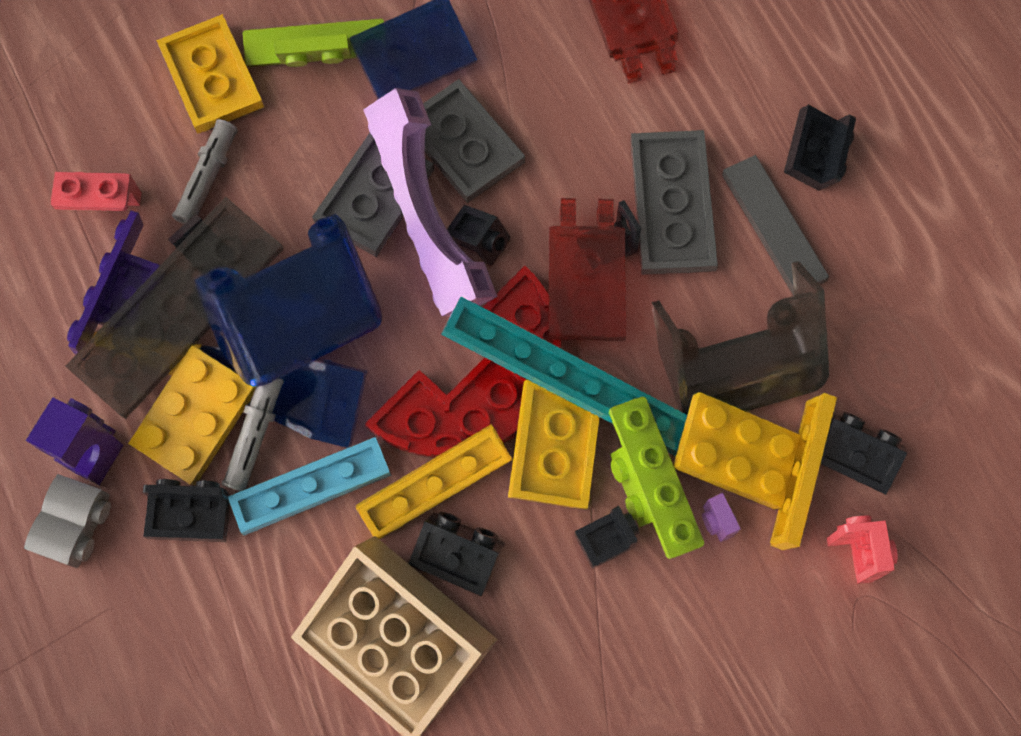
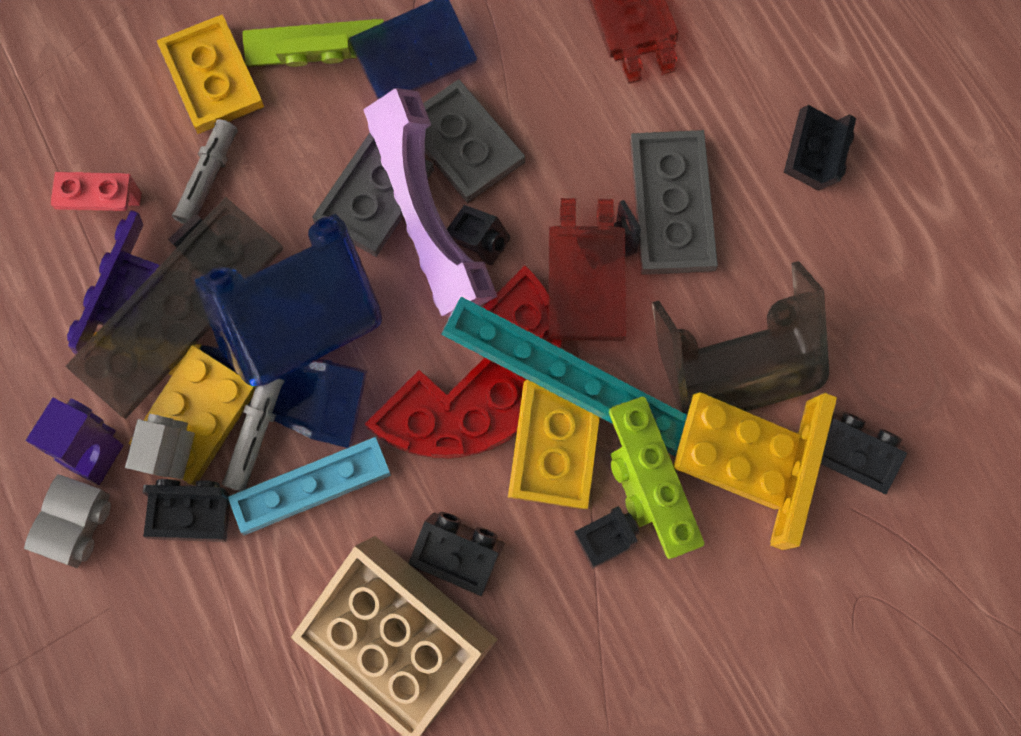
(160, 447): none -> light grey brick
(433, 482): yellow tile -> none
(720, 518): medium lavender plate -> none
(772, 220): dark grey tile -> none
(870, 547): coral bracket -> none

